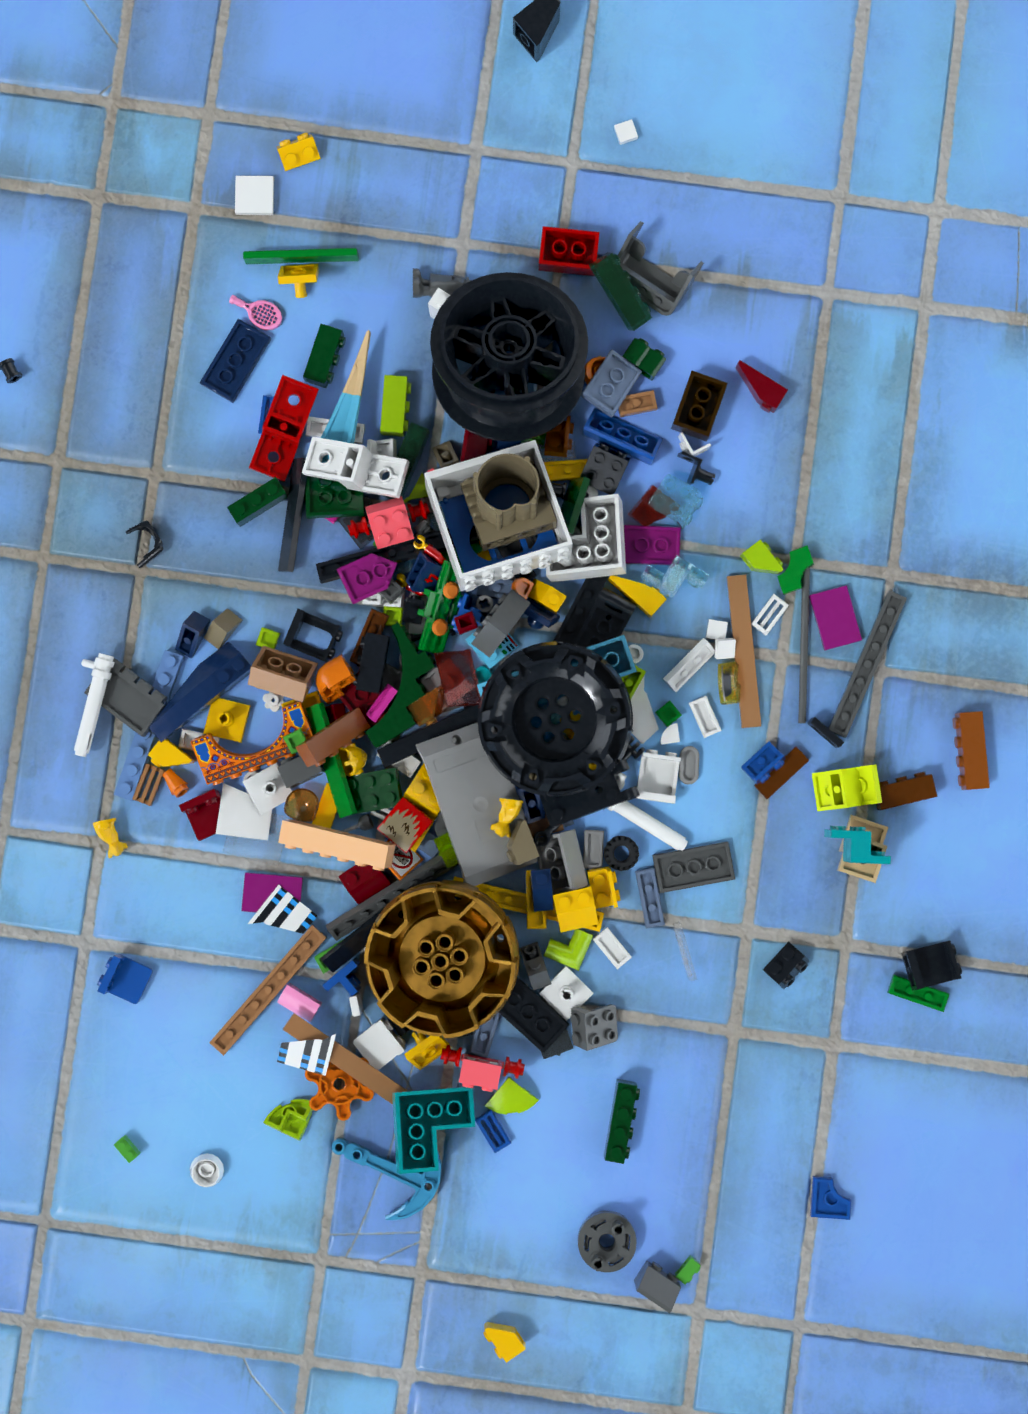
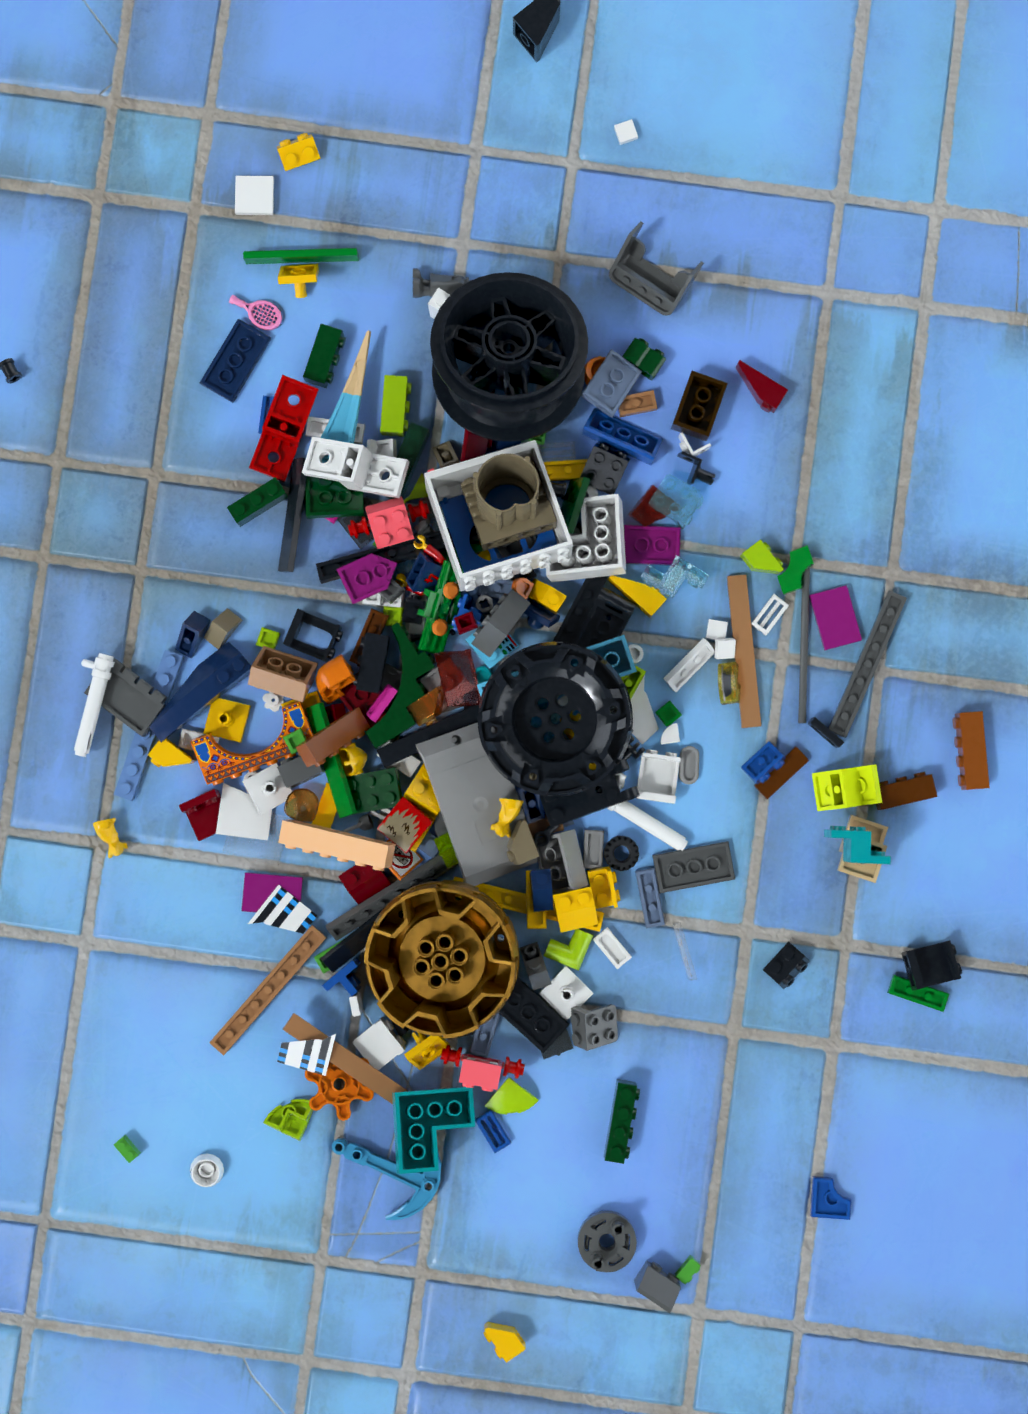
(124, 978): blue bracket -> none
(142, 780): medium nougat tile -> none
(146, 526): black helmet -> none
(175, 783): orange cone -> none
(299, 1002): bright pink brick -> none
(558, 439): reddish brown bracket -> none
(568, 250): red brick -> none
(620, 291): clear green brick -> none
(705, 716): white tile -> none

